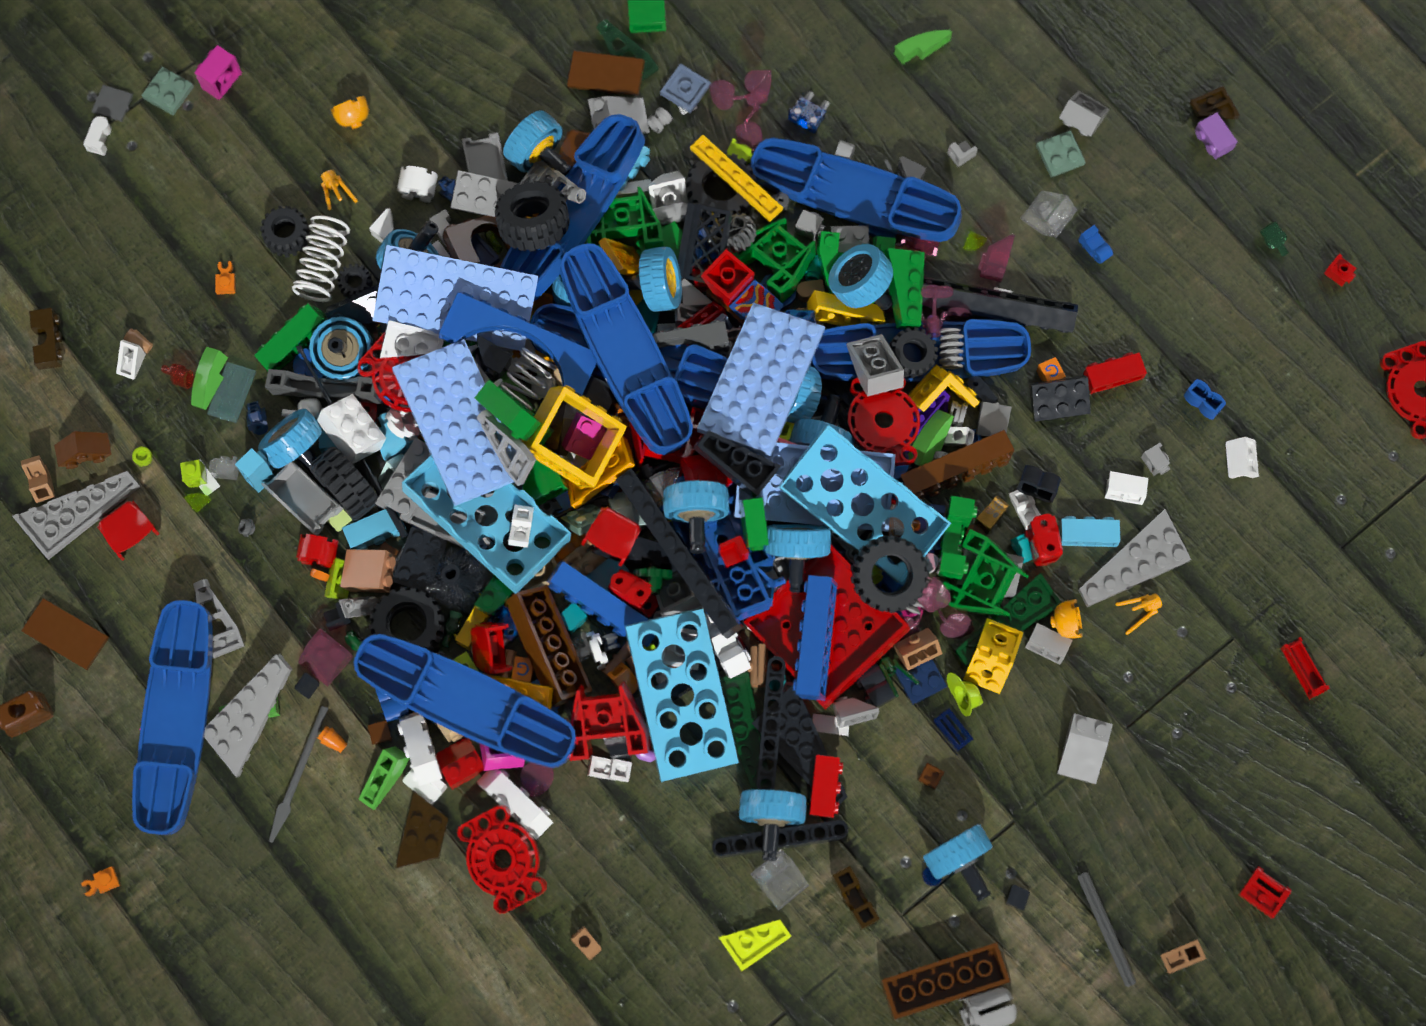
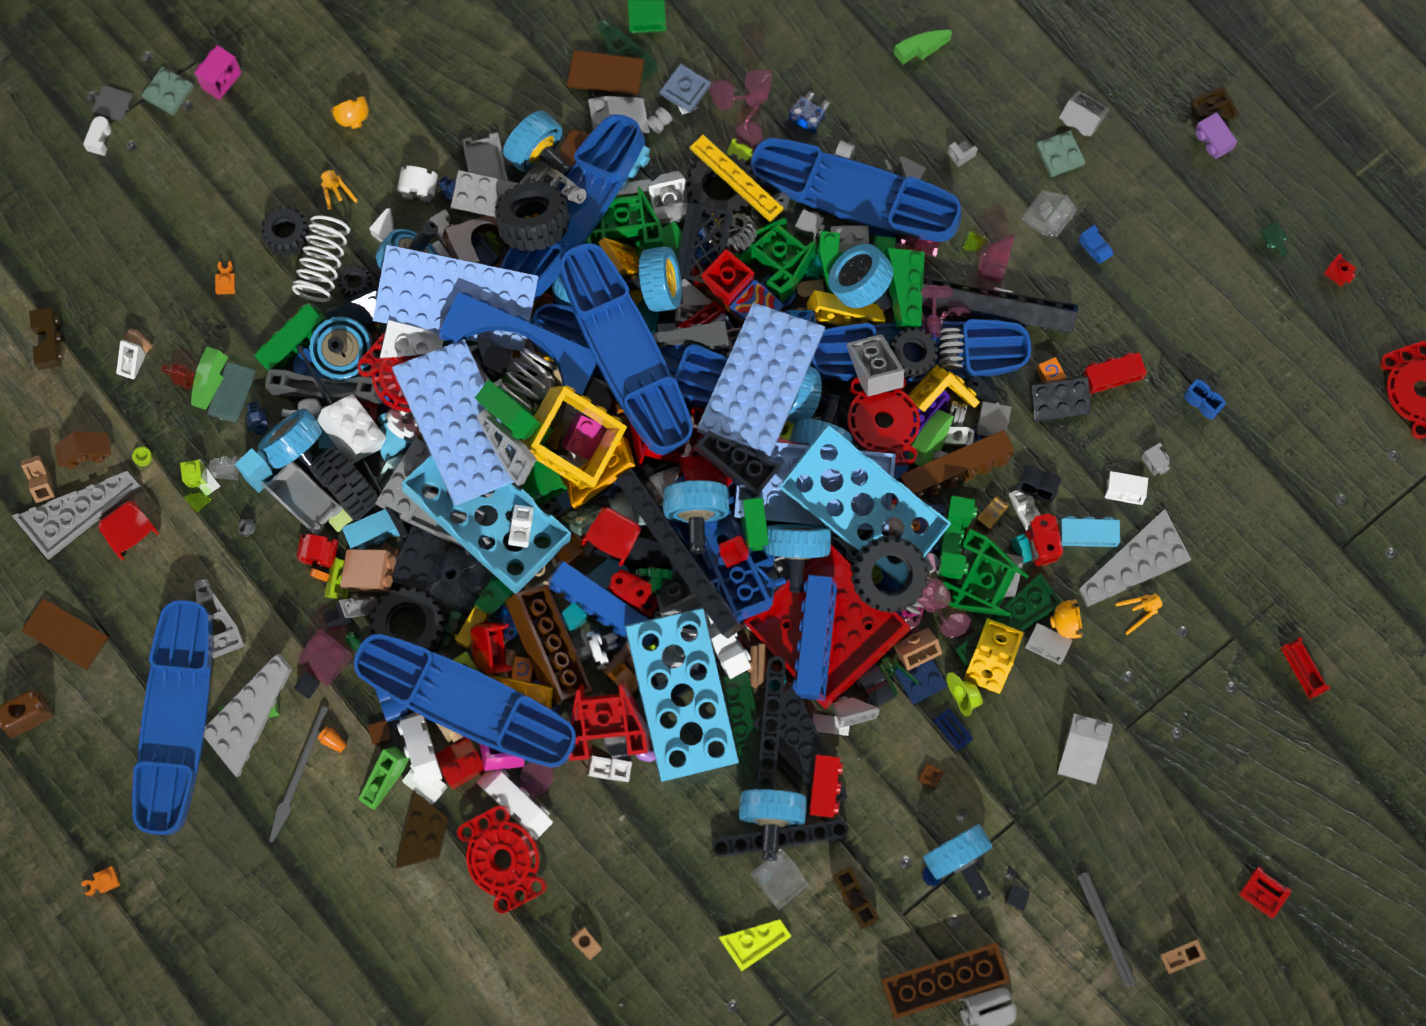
(584, 561): medium nougat pin -> none
(1242, 458): white panel -> none

